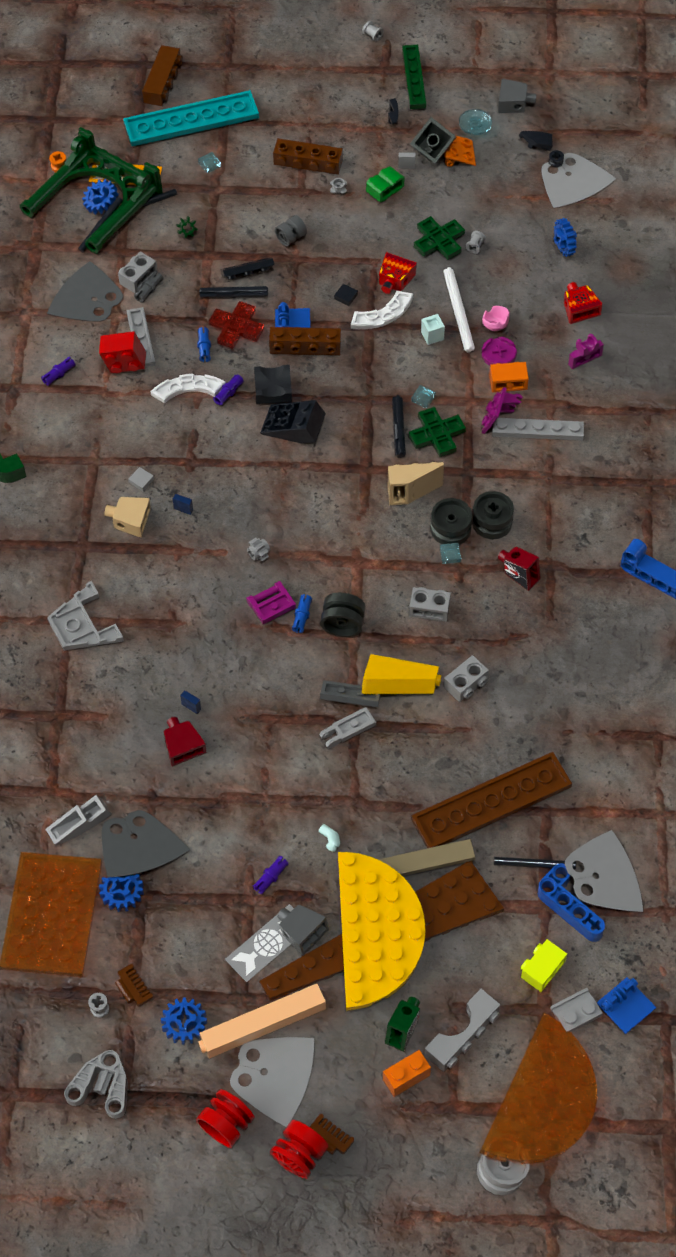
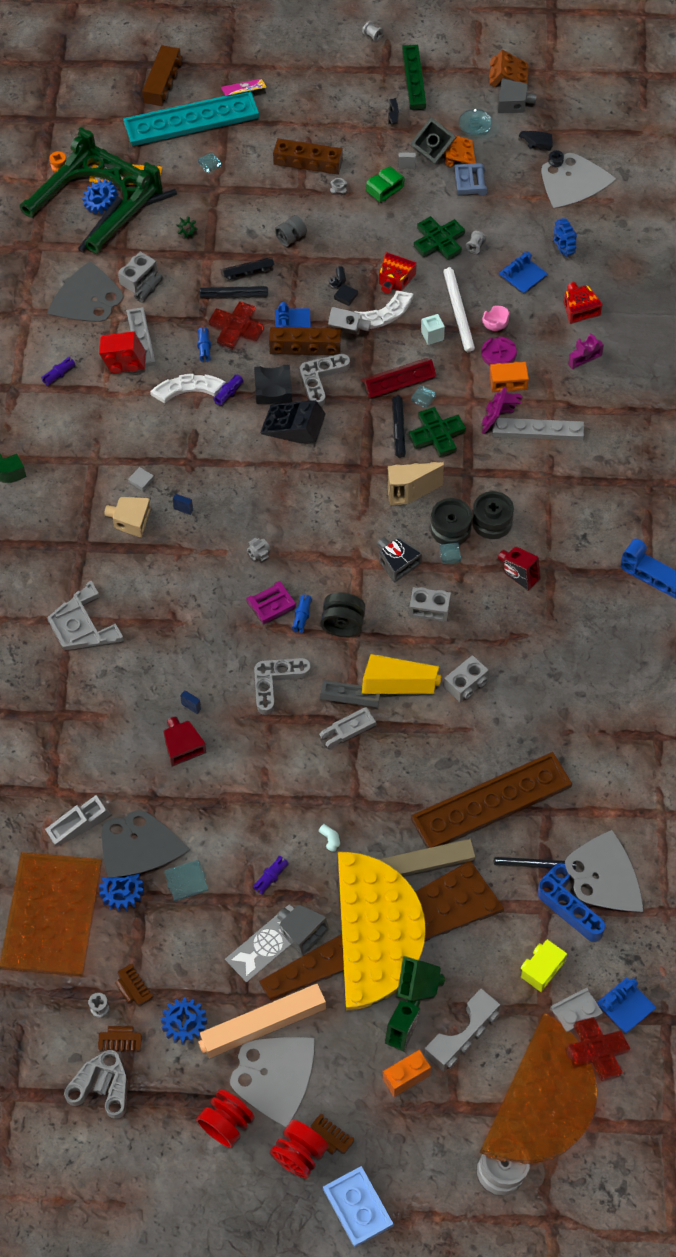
(119, 1034): none -> reddish brown piece
(186, 880): none -> clear light blue piece
(243, 87): none -> sticker
(268, 677): none -> light grey beam
(314, 376): none -> light grey beam
(340, 279): none -> black arm
(341, 318): none -> light grey torso
(358, 1206): none -> light blue plate
(398, 557): none -> torso
(399, 377): none -> dark red panel
(419, 979): none -> dark green torso
(465, 181): none -> sand blue plate
(508, 67): none -> dark orange bracket
(523, 273): none -> blue hinge
(597, 1049): none -> clear red plate

